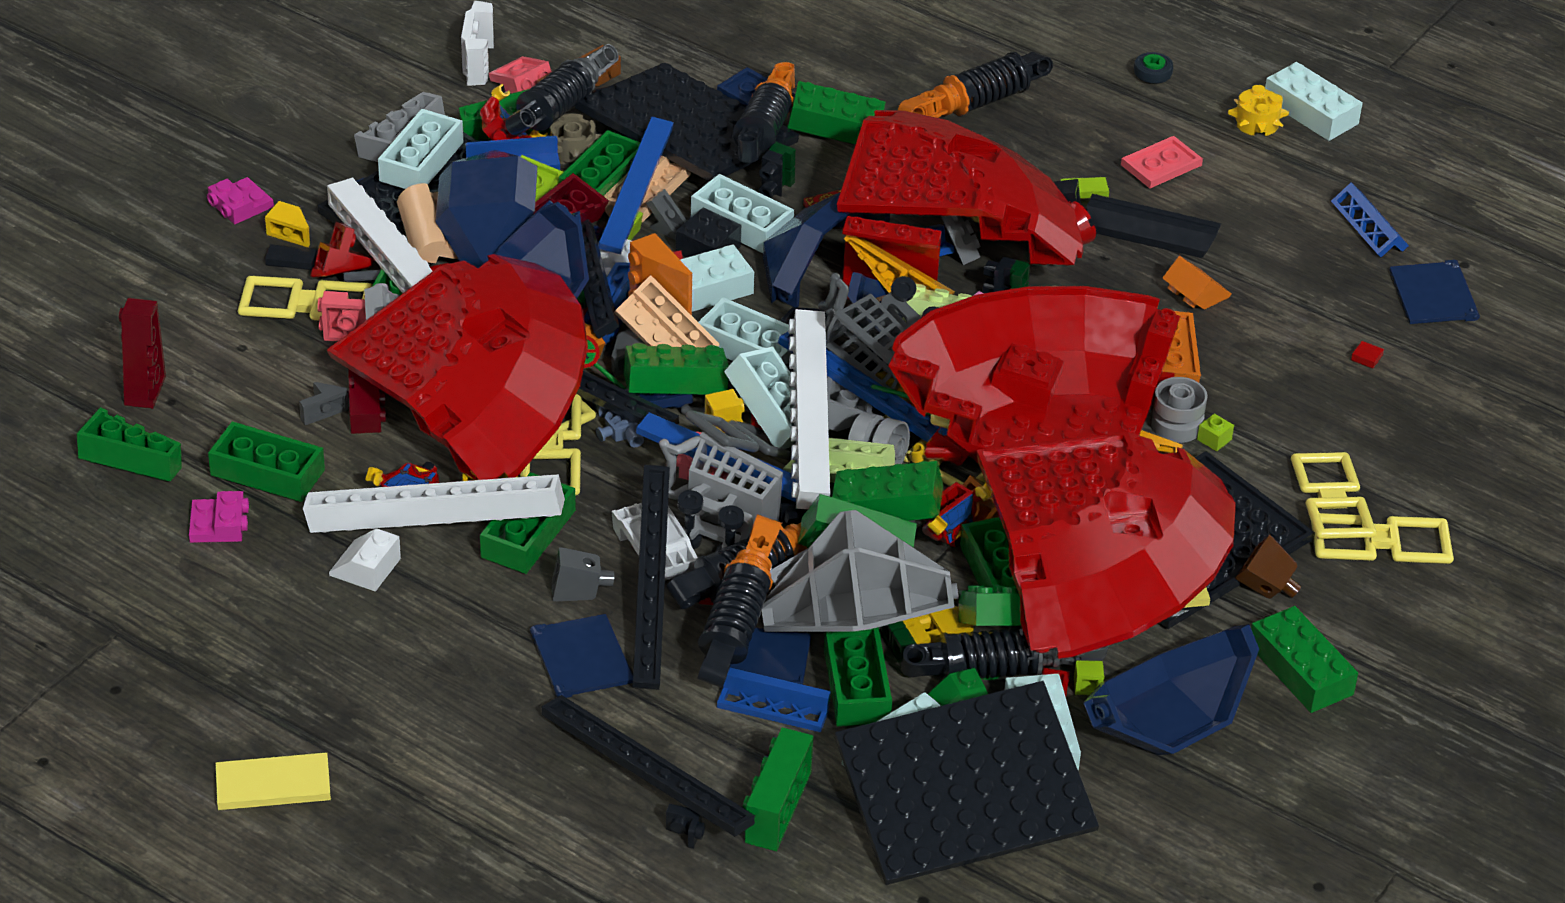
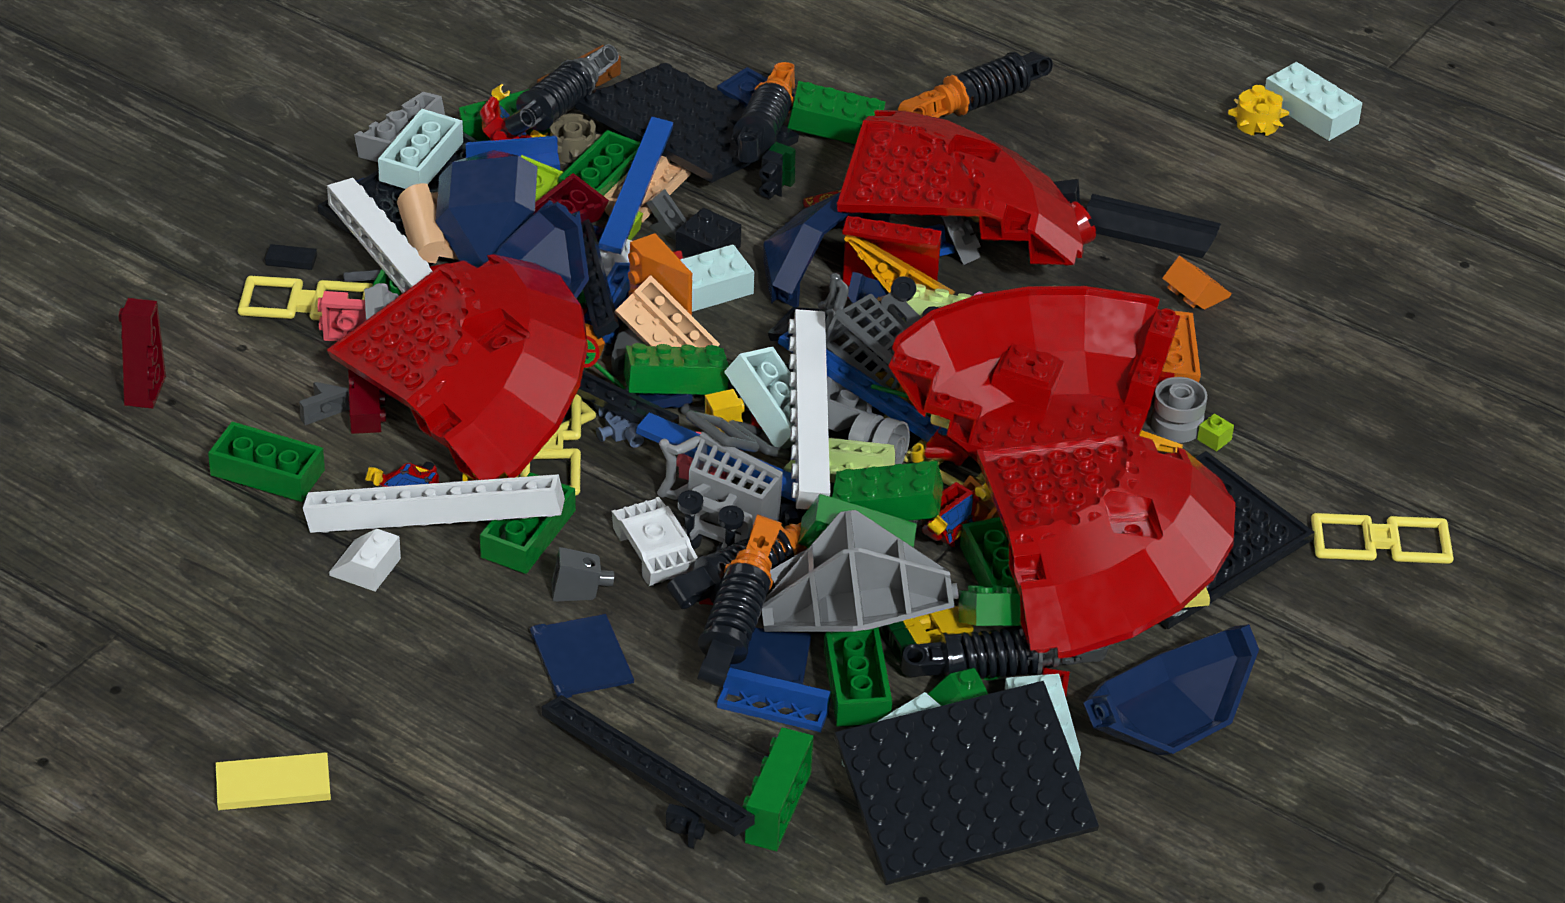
(128, 447): green wedge -> none
(219, 518): dark pink plate -> none
(238, 199): dark pink plate -> none
(288, 224): yellow slope -> none
(336, 256): red piece -> none
(475, 41): white plate -> none
(520, 74): coral plate -> none
(651, 578): black plate -> none
(743, 329): light aqua brick -> none
(754, 211): light aqua brick -> none
(1006, 274): black hips -> none
(1087, 676): lime plate -> none
(1092, 186): lime tile -> none
(1153, 67): black wheel -> none
(1161, 161): coral plate -> none
(1269, 570): reddish brown torso -> none
(1304, 659): green brick -> none
(1333, 495): light yellow bar -> none
(1367, 354): red tile -> none
(1375, 217): blue fence -> none
(1434, 292): dark blue piece -> none

